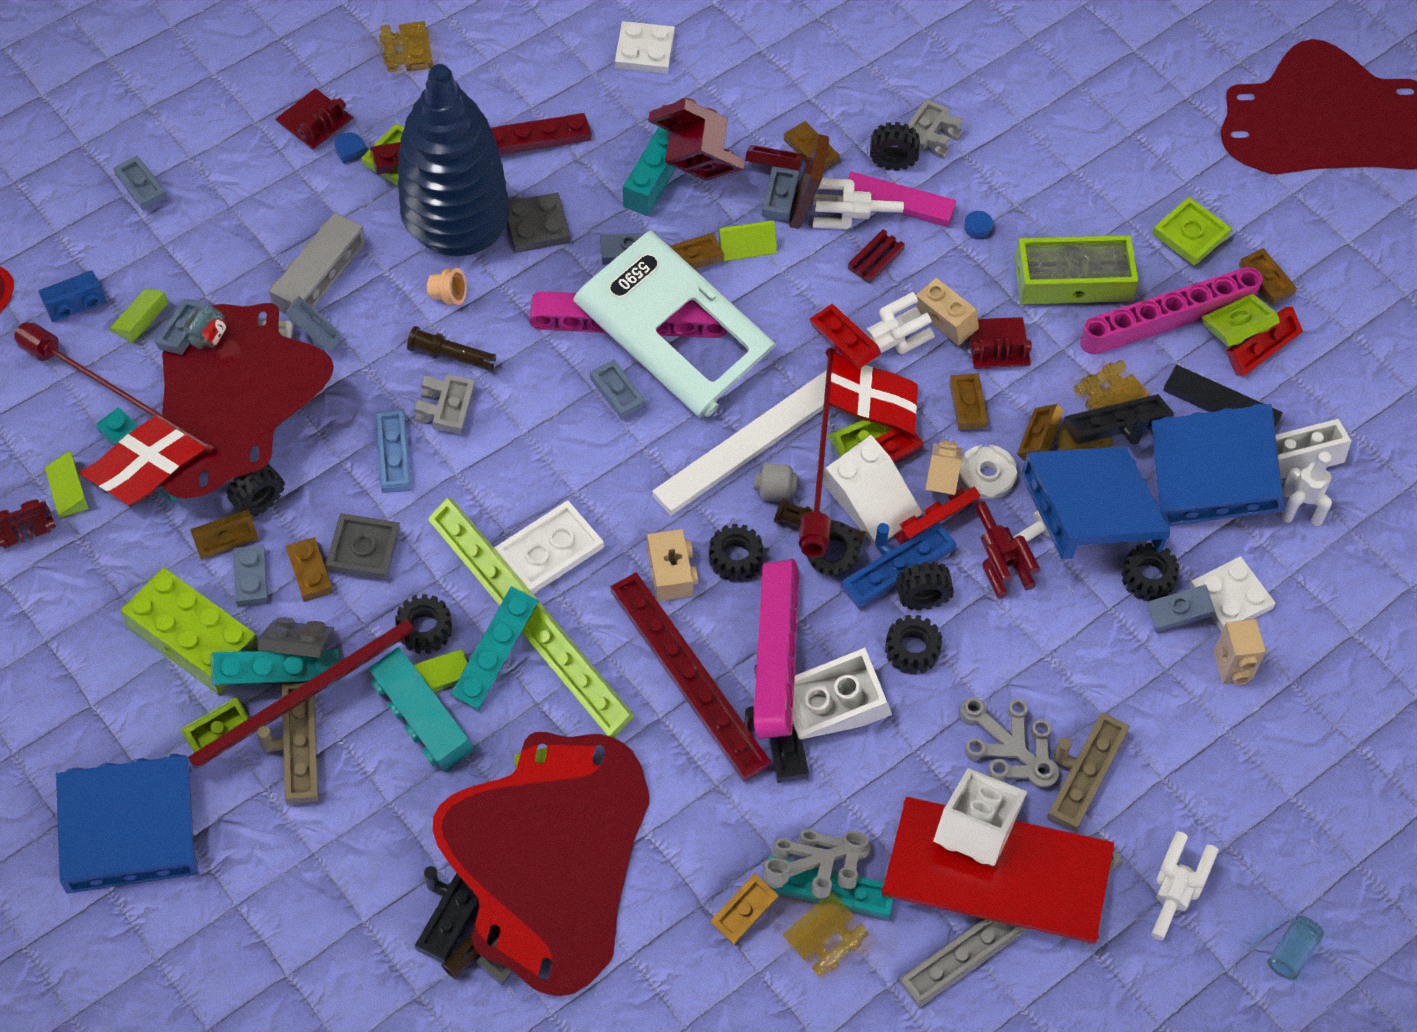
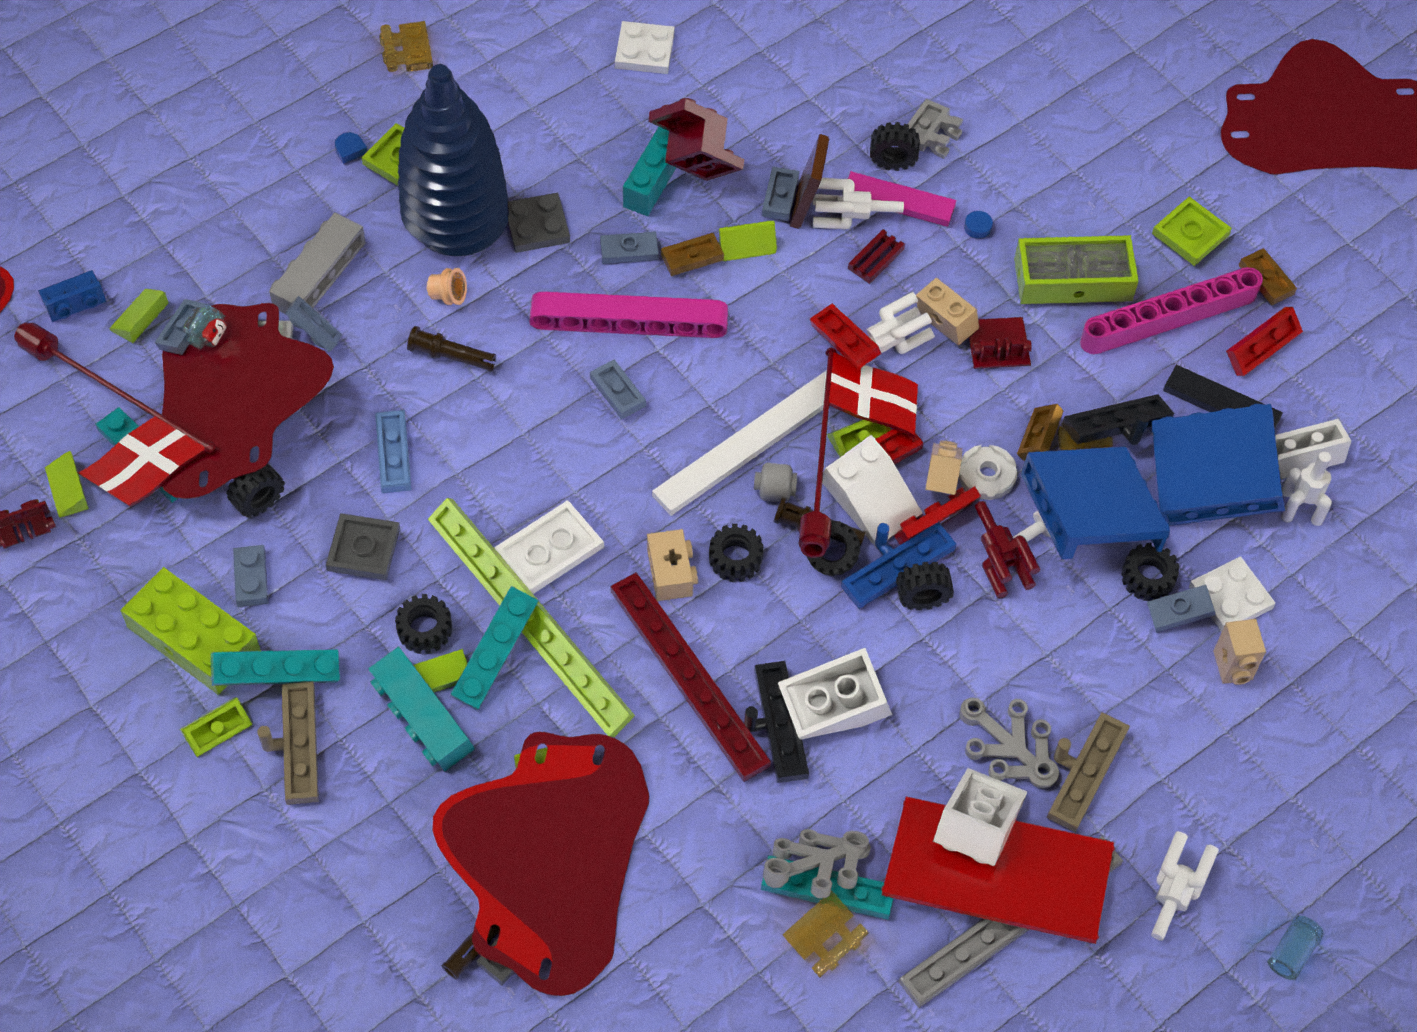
(125, 823): blue panel -> none
(140, 183): sand blue plate -> none
(224, 534): pearl gold plate -> none
(296, 638): dark grey plate -> none
(300, 694): dark red tile -> none
(309, 569): pearl gold plate -> none
(315, 118): dark red hinge -> none
(449, 917): black plate -> none
(452, 406): light grey plate -> none
(508, 138): dark red plate -> none
(646, 289): light aqua piece -> none
(744, 908): pearl gold plate -> none
(774, 157): dark red tile -> none
(776, 649): dark pink beam -> none
(802, 141): pearl gold plate -> none
(907, 659): black tyre -> none
(968, 401): pearl gold plate -> none
(1119, 391): clear yellow plate -> none
(1240, 320): lime plate -> none

